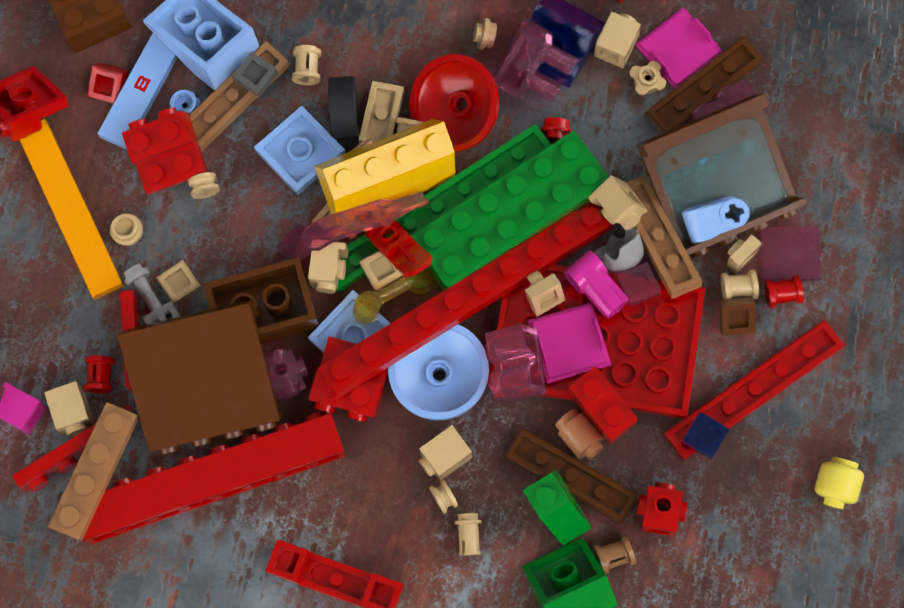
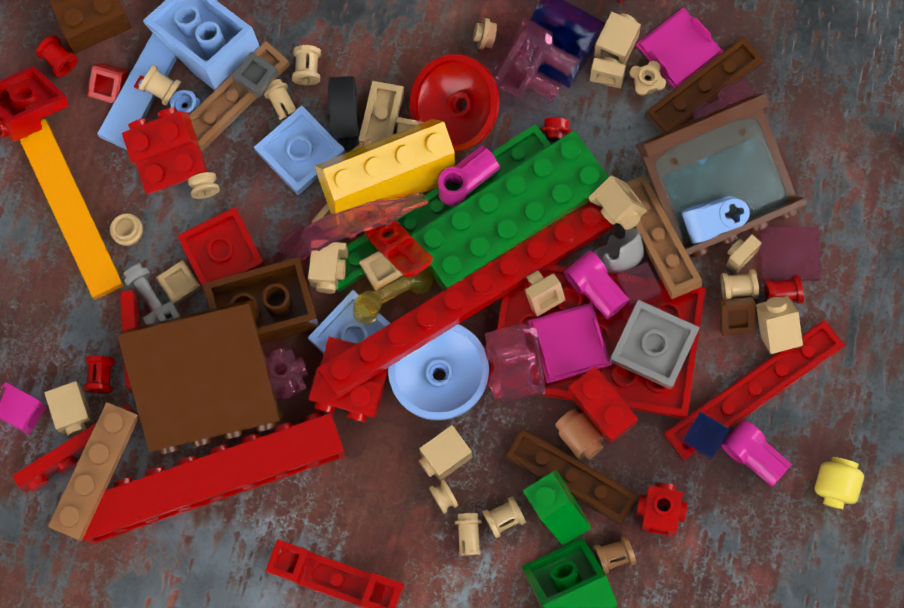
(56, 56): none -> red bush
(159, 85): none -> tan bush
(220, 247): none -> red plate
(280, 99): none -> tan pin
(468, 174): none -> dark pink piece
(504, 517): none -> tan bush
(607, 72): none -> tan plate
(654, 344): none -> light grey plate
(748, 446): none -> dark pink piece
(779, 324): none -> tan brick

